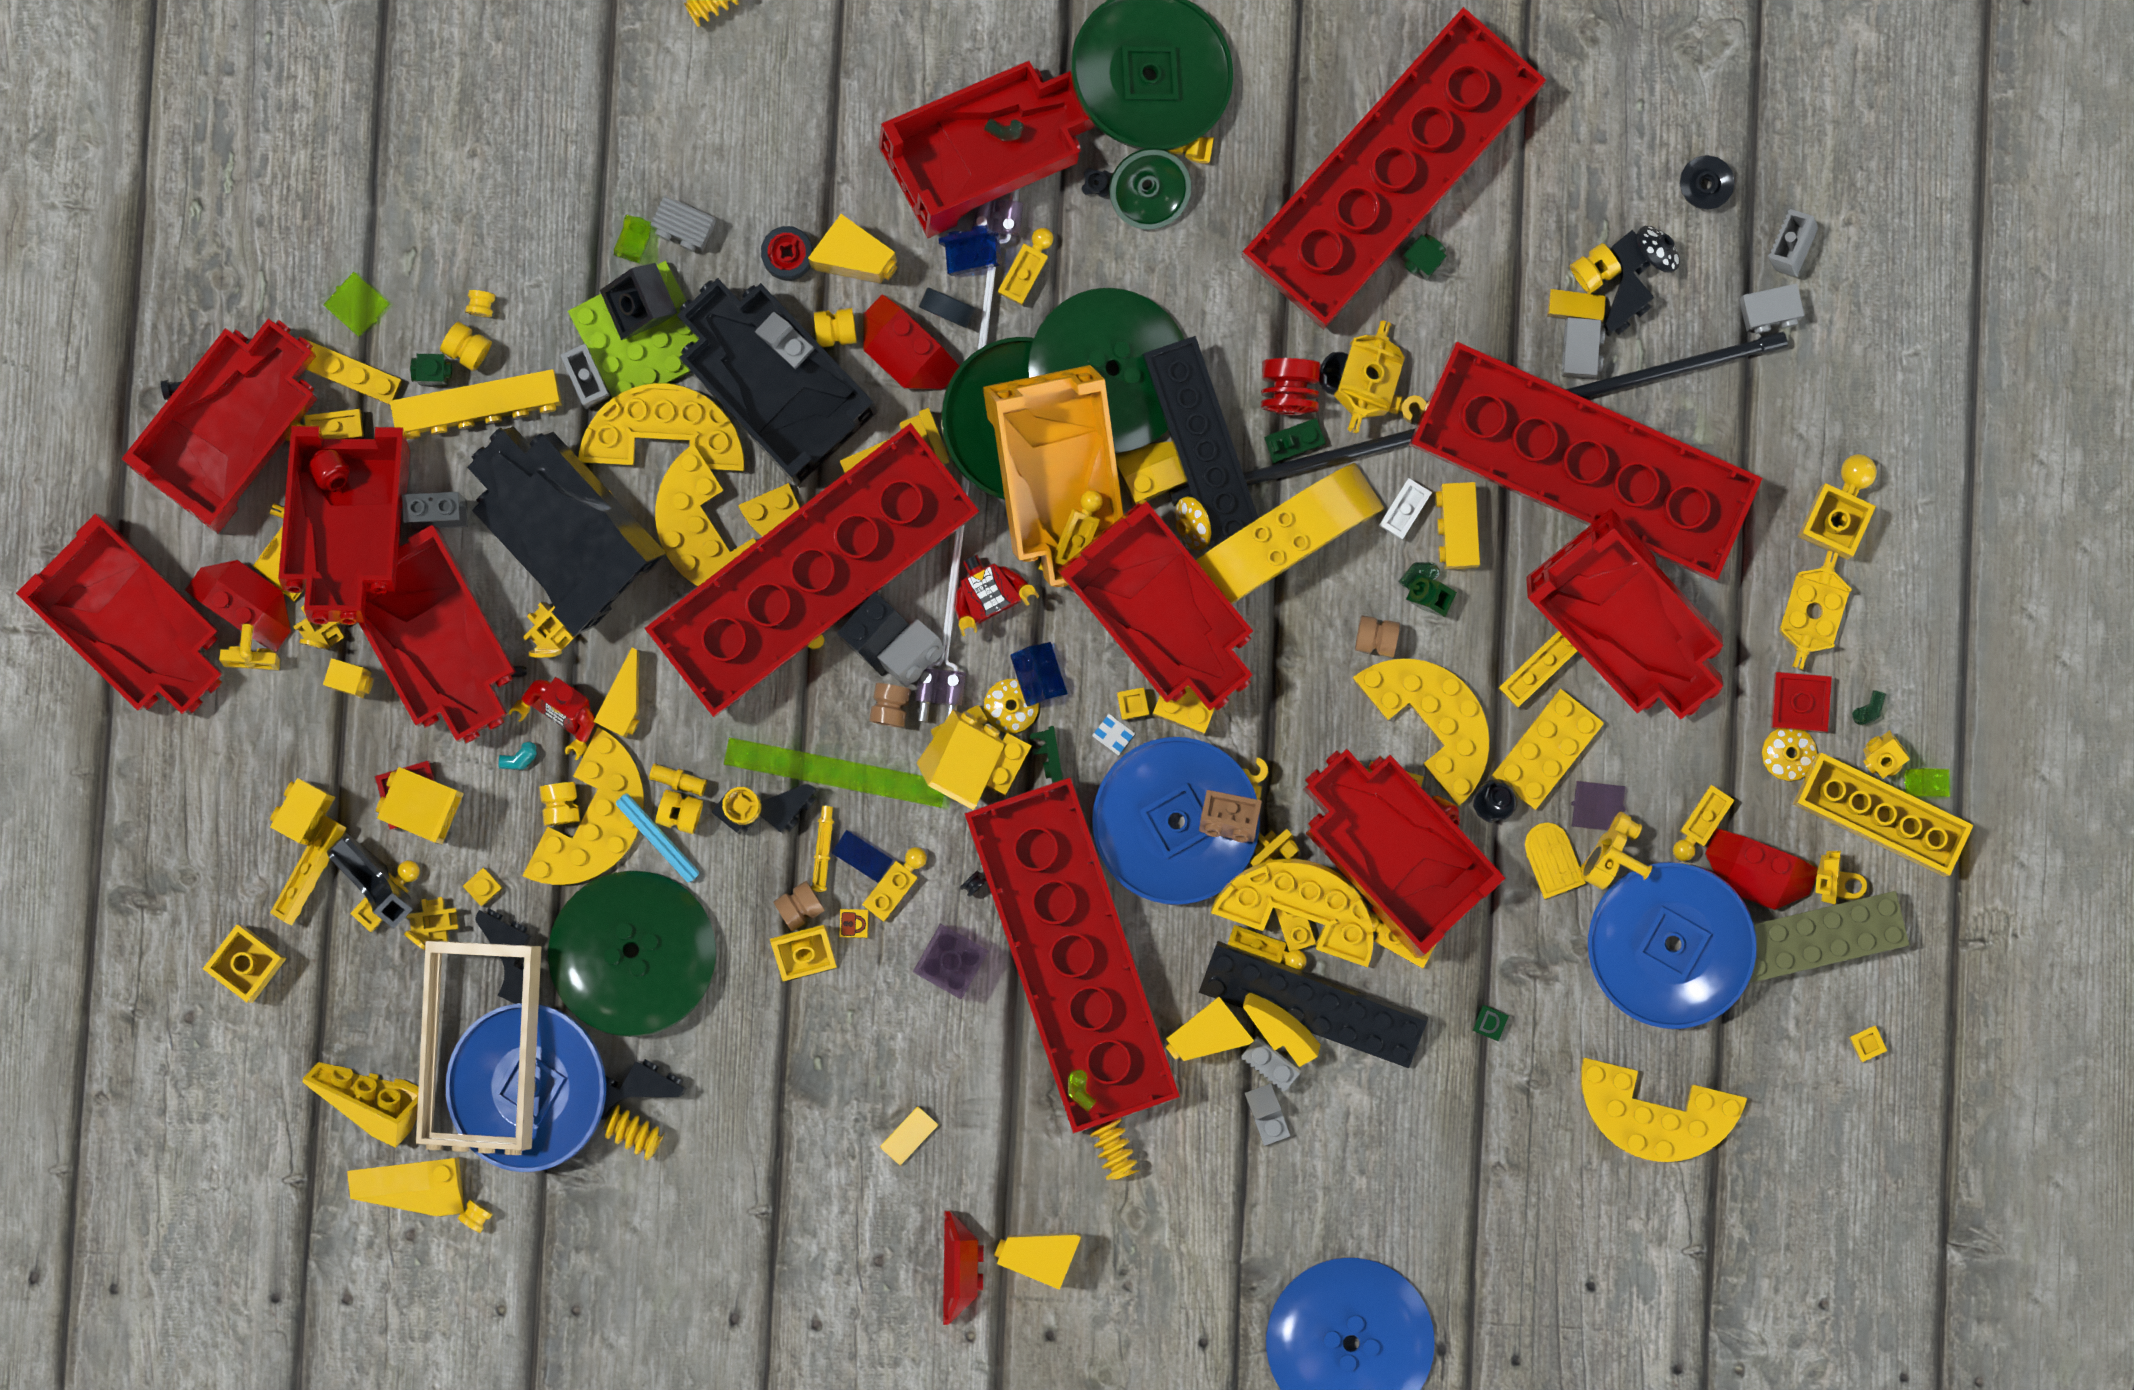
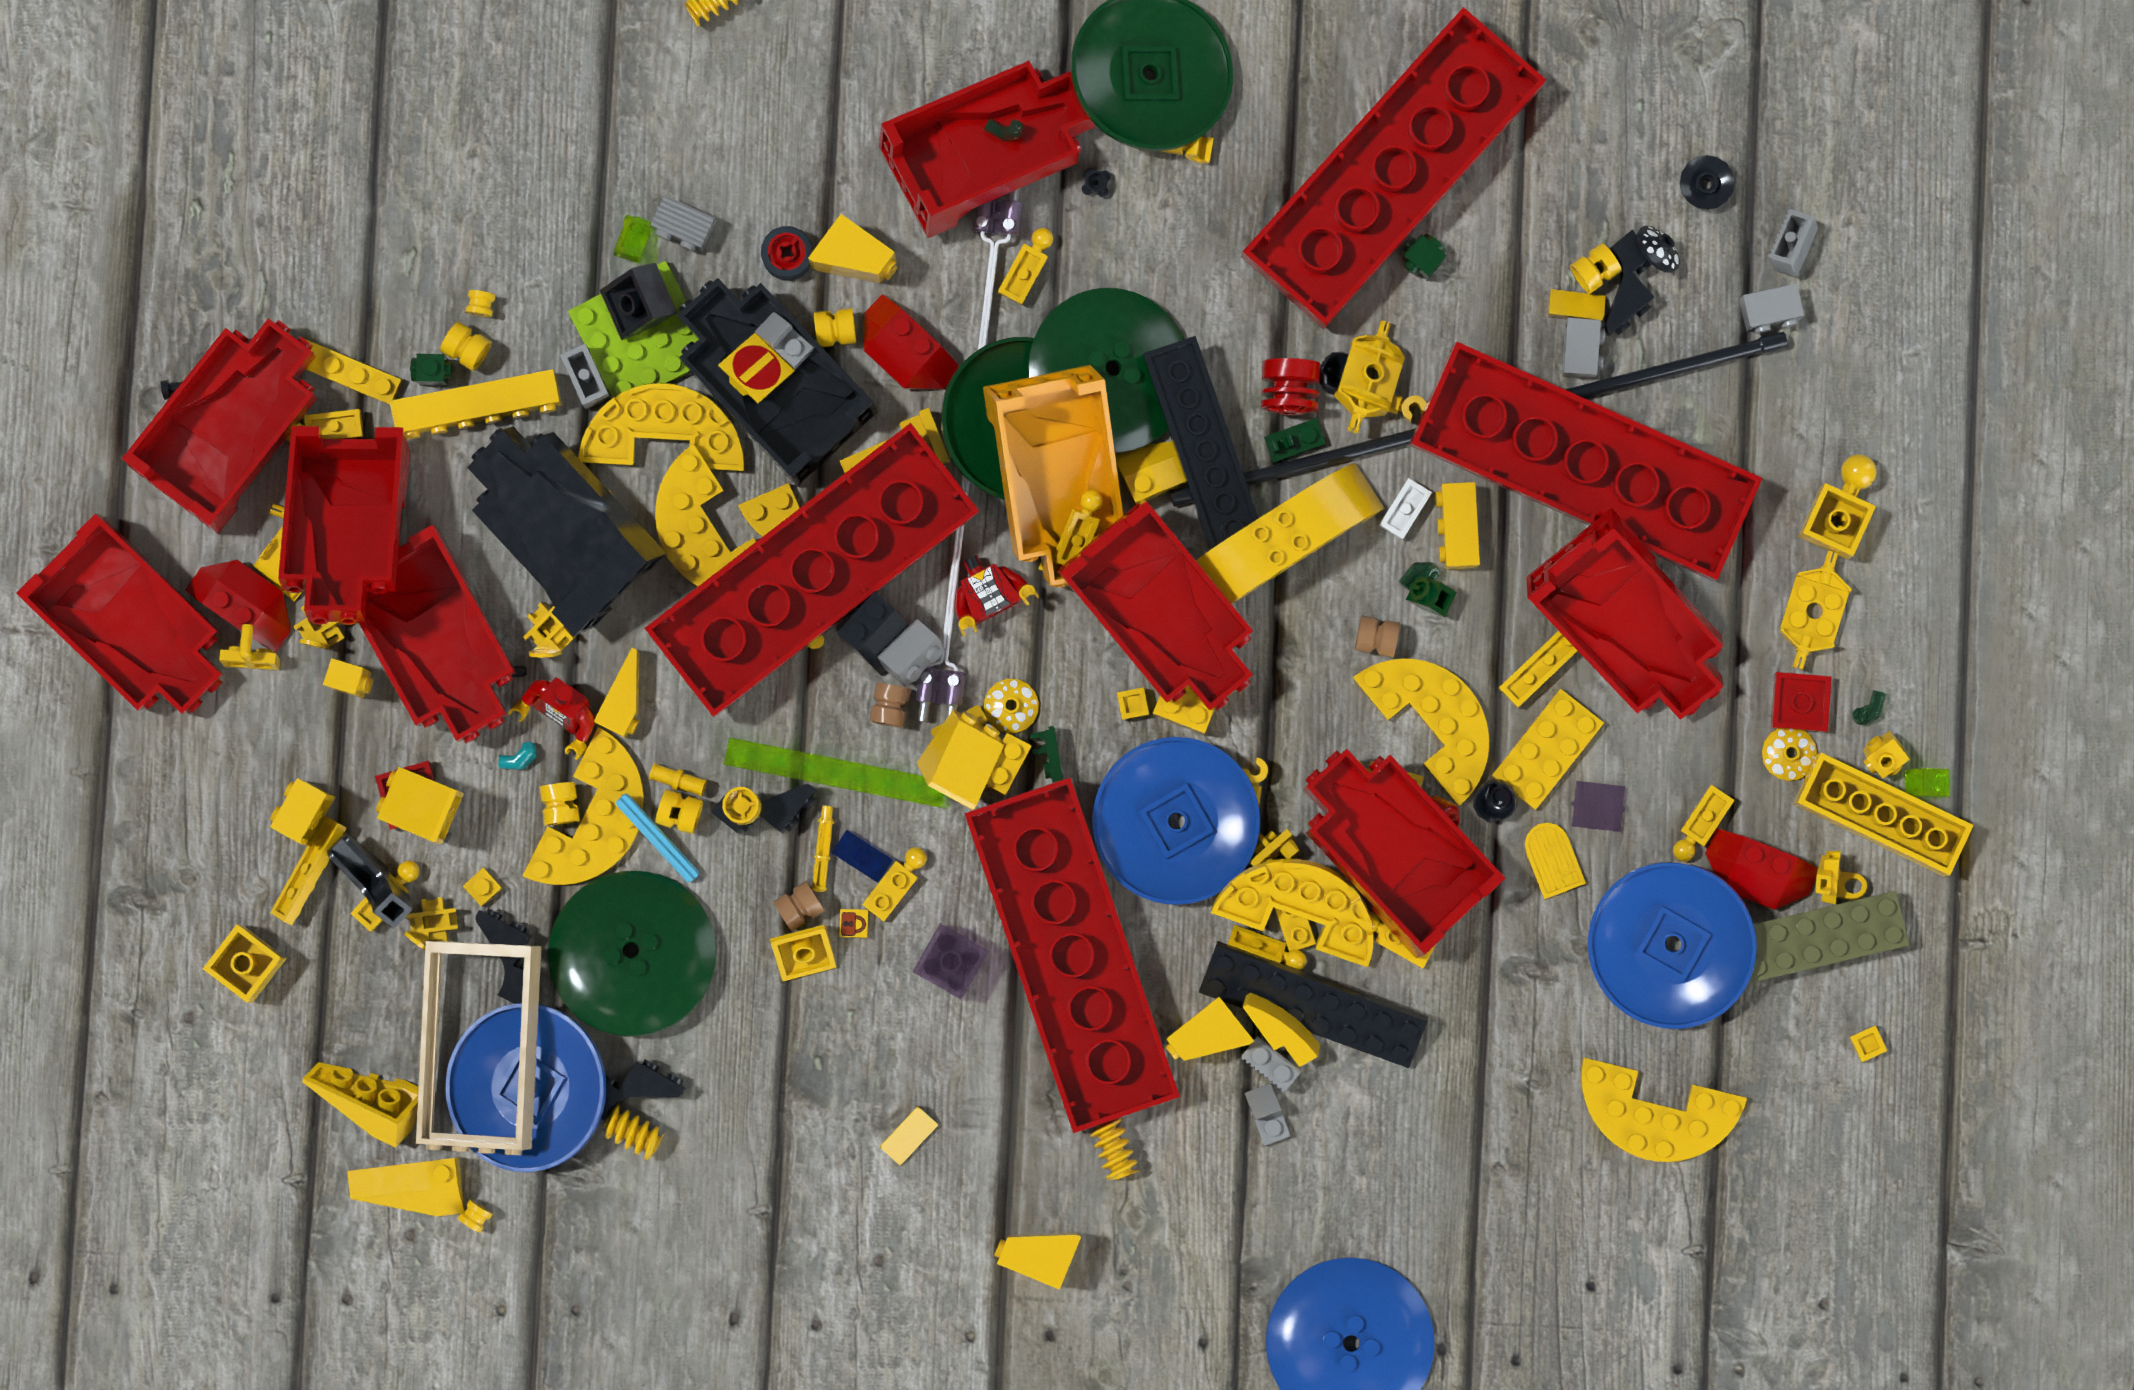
(329, 470): red head -> none
(356, 304): clear neon green piece -> none
(444, 511): dark grey panel -> none
(755, 368): none -> piece
(947, 307): black wheel -> none
(960, 1267): red wedge -> none
(971, 250): clear blue bracket -> none
(973, 883): black bush -> none
(1038, 673): clear blue bracket -> none
(1077, 1089): clear neon green arm -> none
(1113, 734): white sticker -> none
(1161, 200): dark green dish -> none
(1193, 523): yellow dish -> none
(1230, 816): medium nougat bracket -> none
(1490, 1023): dark green tile -> none
(1607, 856): yellow piece -> none

